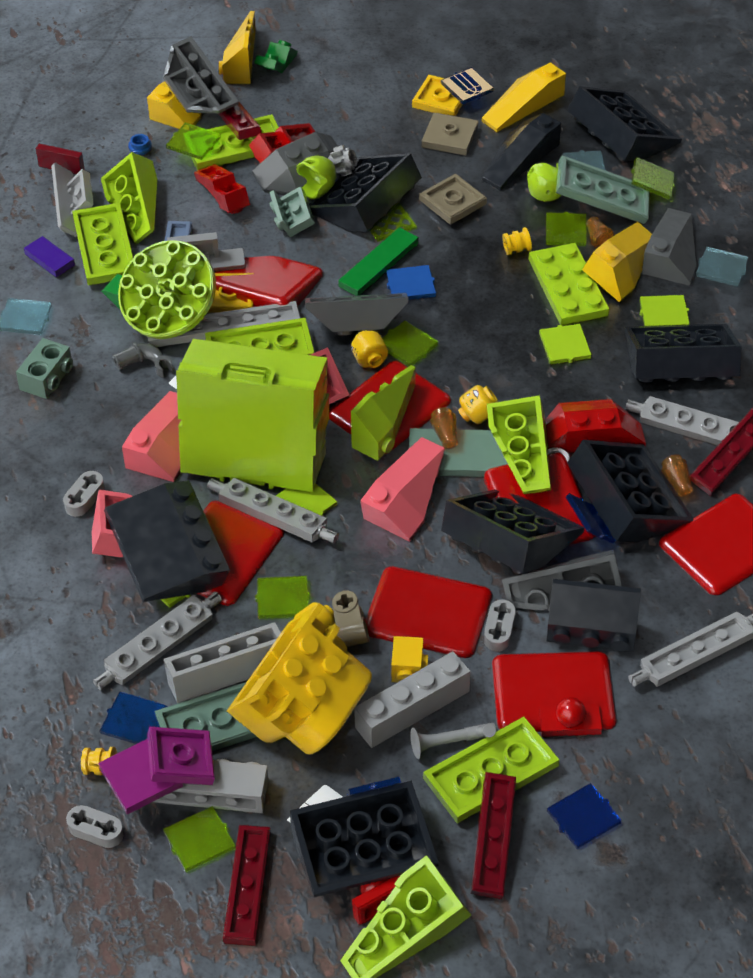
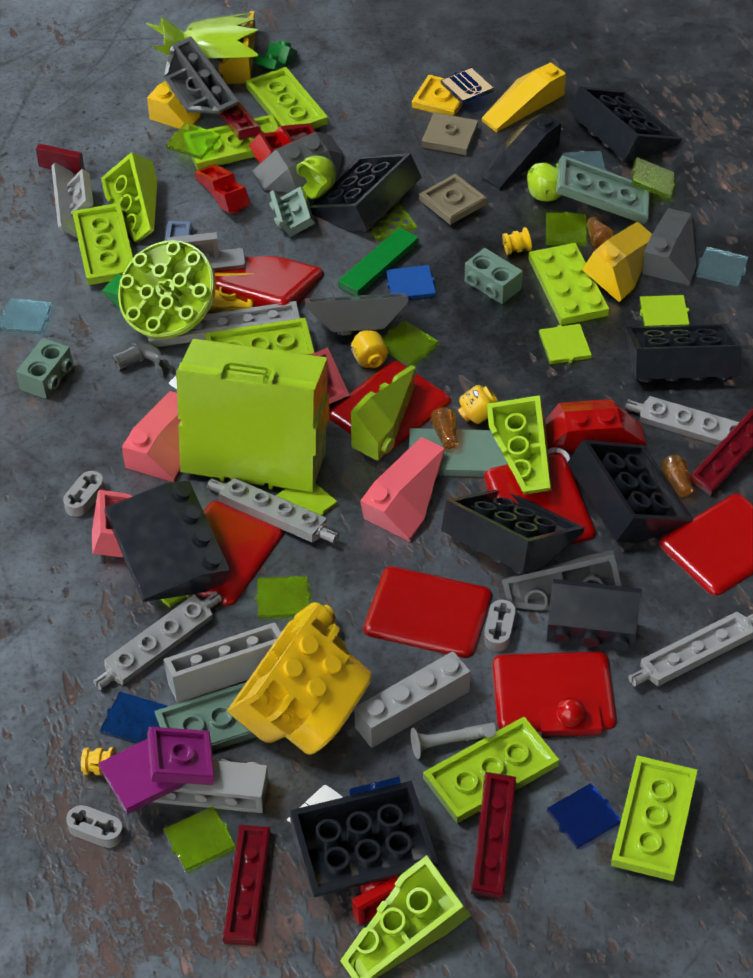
(49, 256): dark purple tile -> none
(140, 144): blue plate -> none
(214, 36): none -> lime piece
(286, 99): none -> lime plate
(343, 159): light grey gear -> none
(350, 618): dark tan piece -> none
(407, 657): yellow brick -> none
(493, 275): none -> sand green brick
(589, 518): clear blue piece -> none
(654, 818): none -> lime plate

